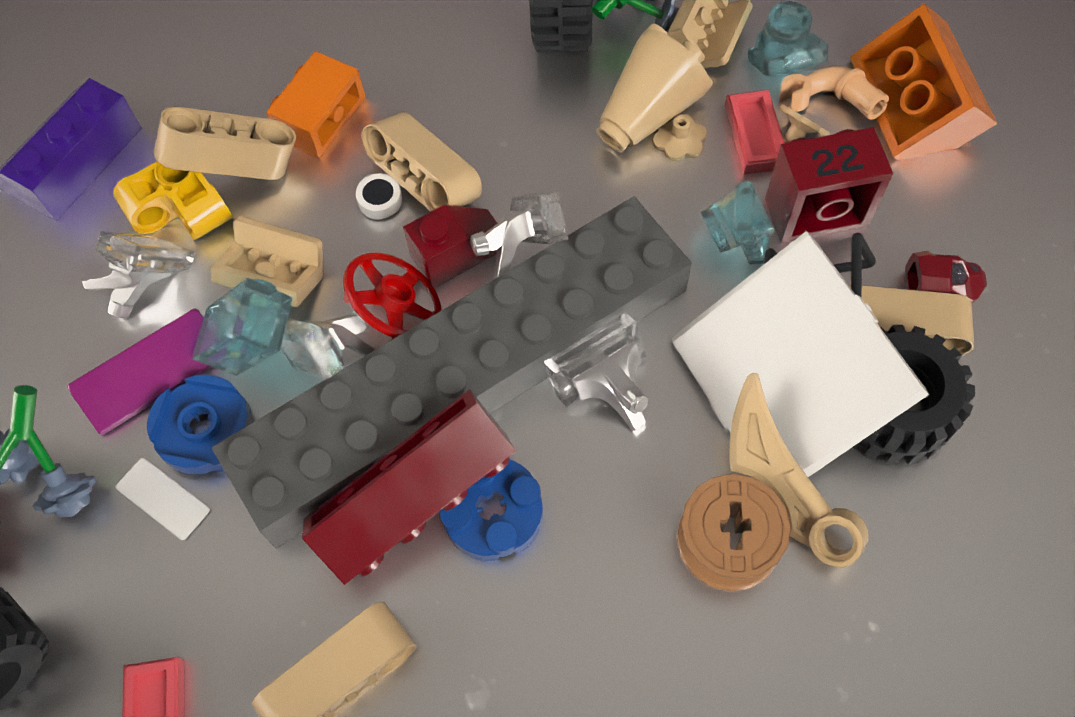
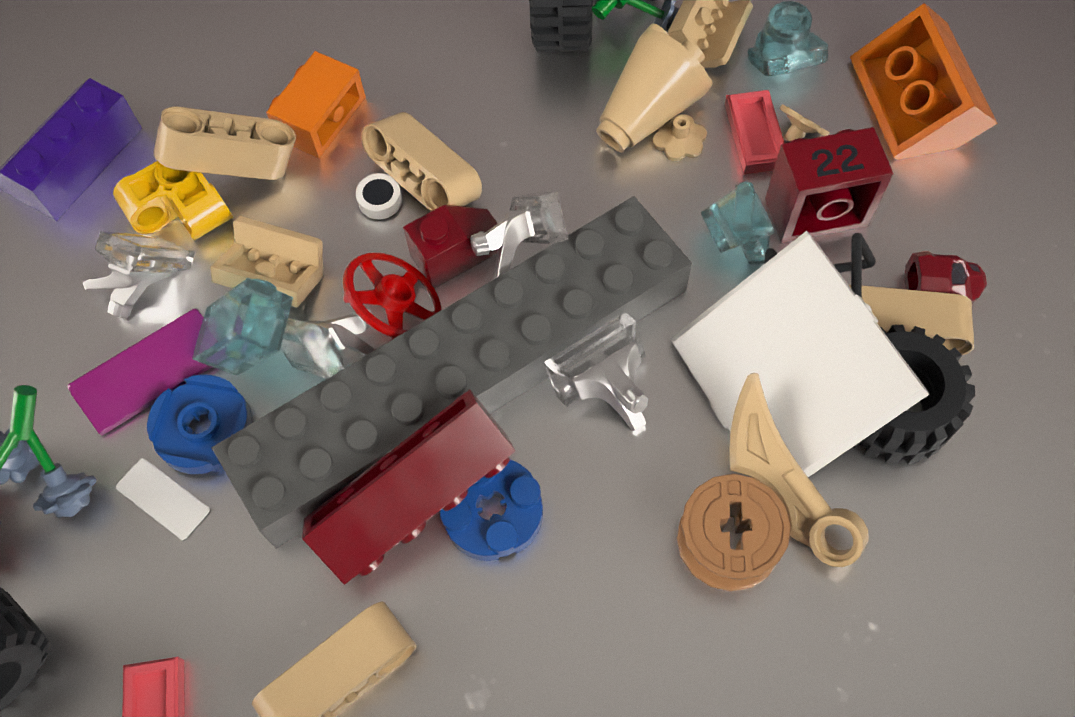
(843, 81): light nougat piece -> none

